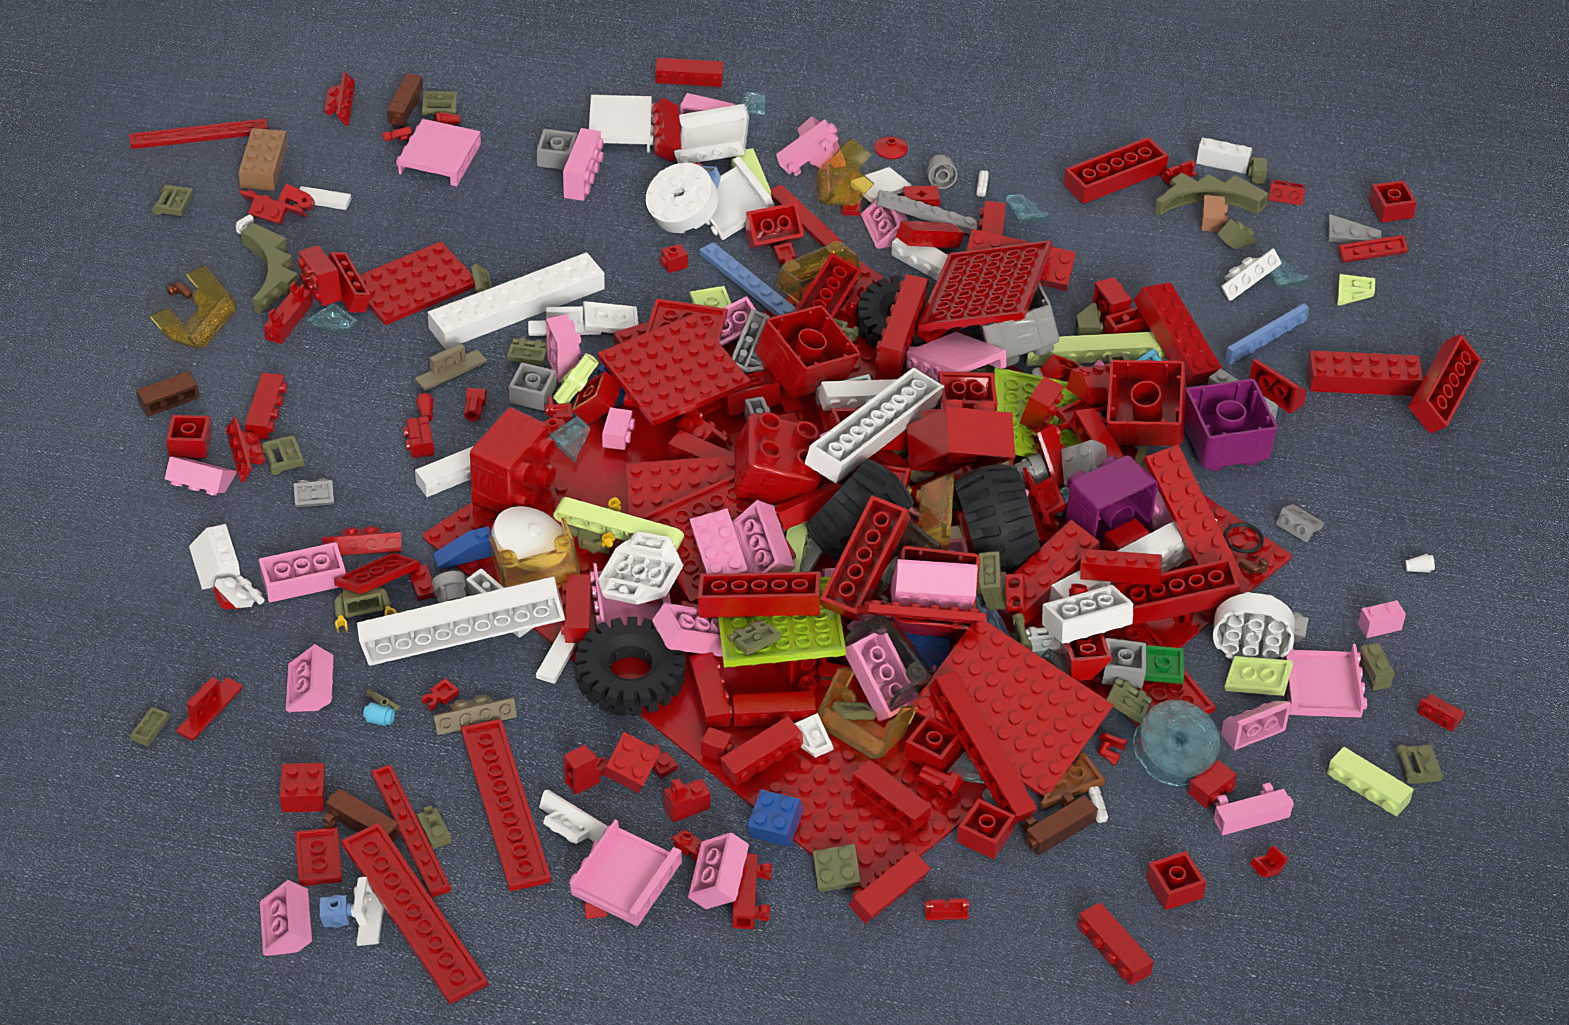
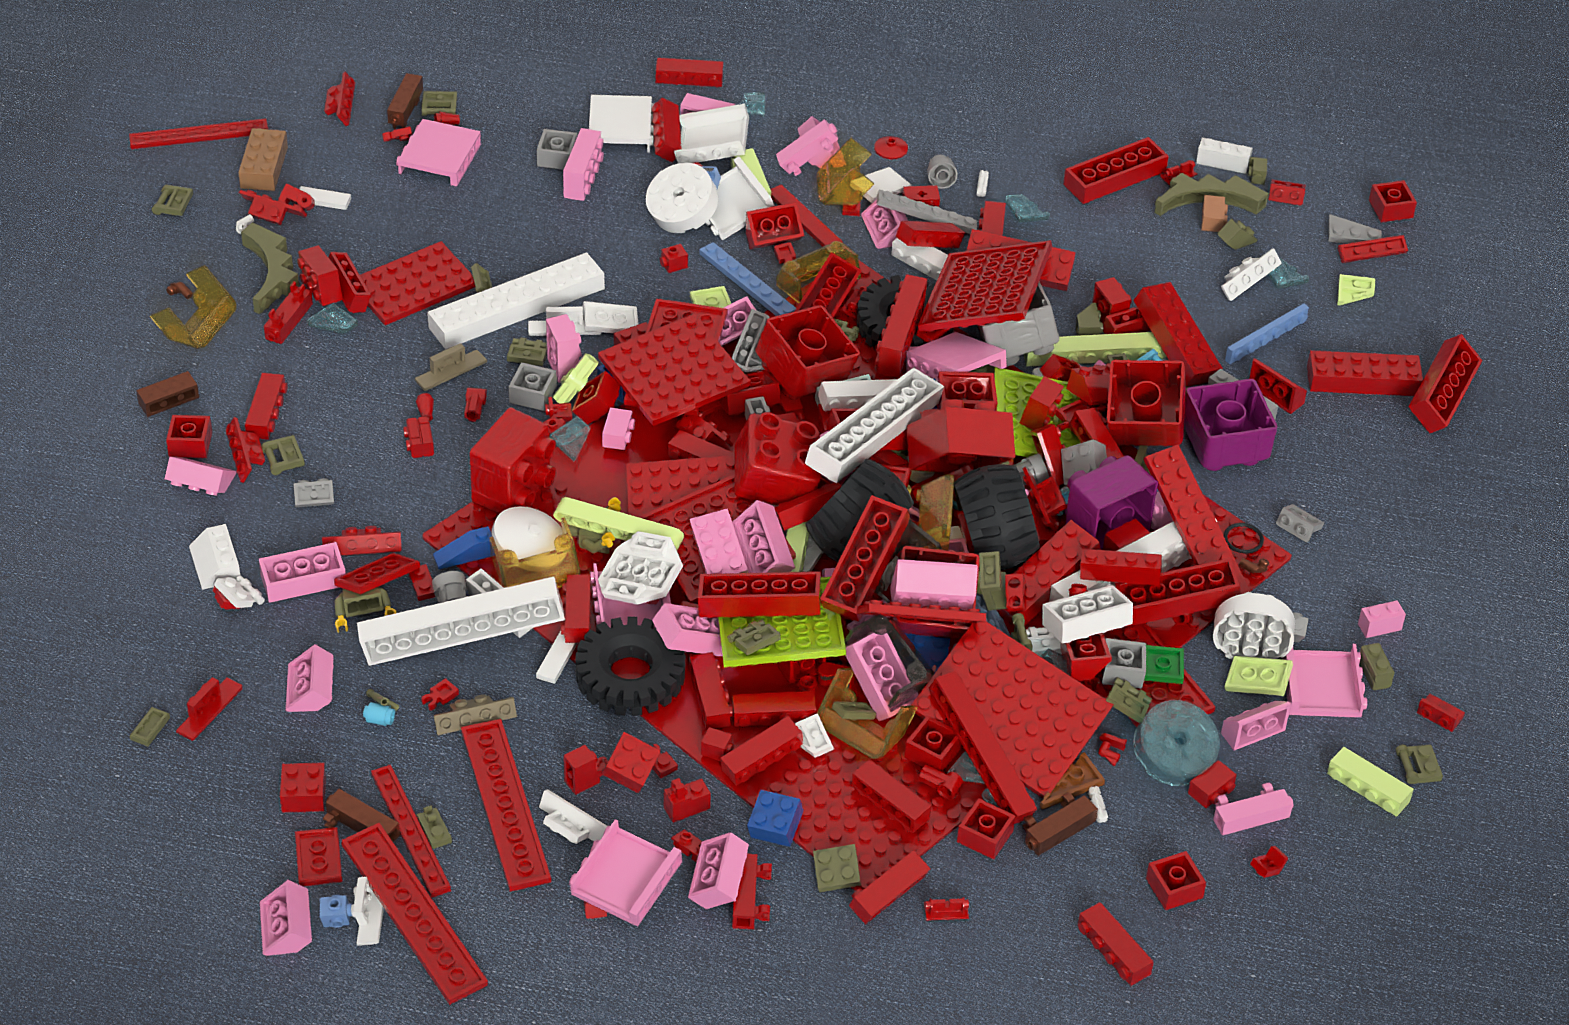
(444, 473): white brick -> none
(1422, 563): white cone -> none

